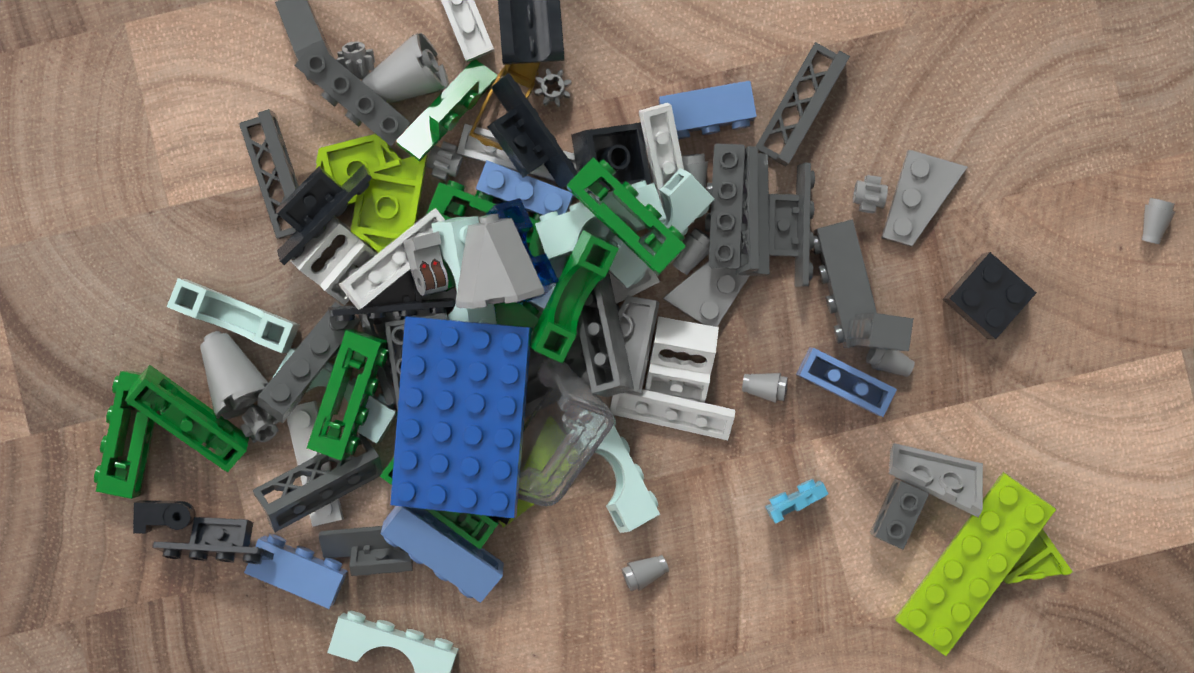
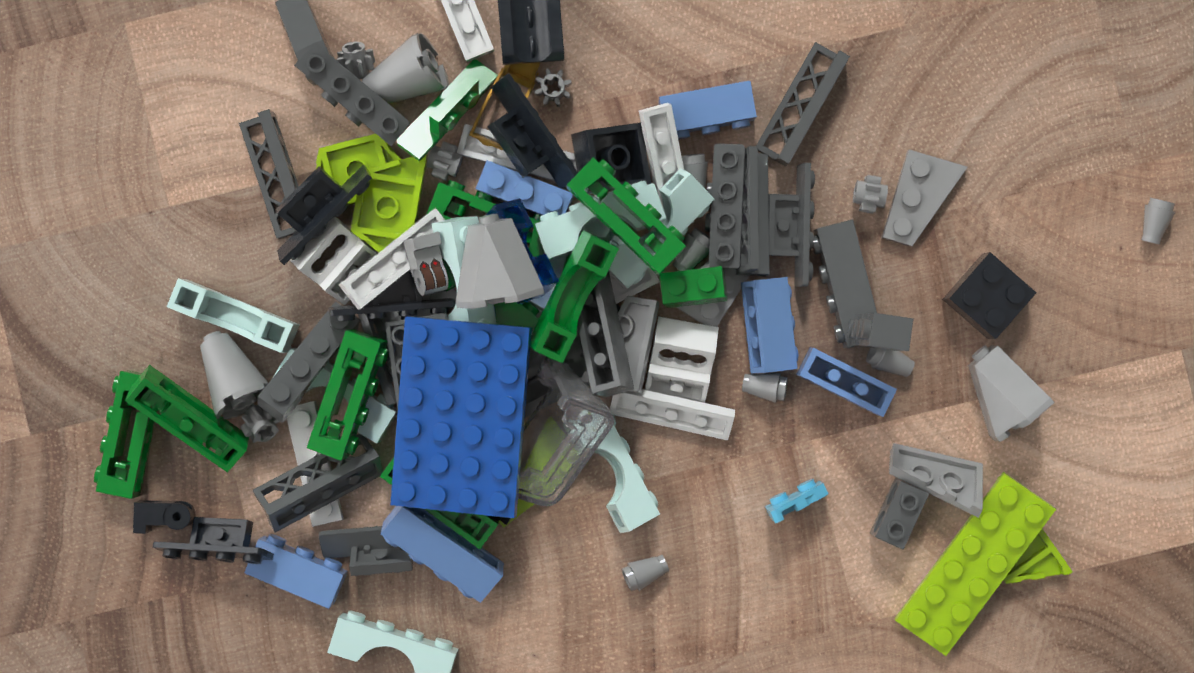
(693, 287): none -> green brick
(769, 325): none -> medium blue brick
(1005, 392): none -> light grey slope

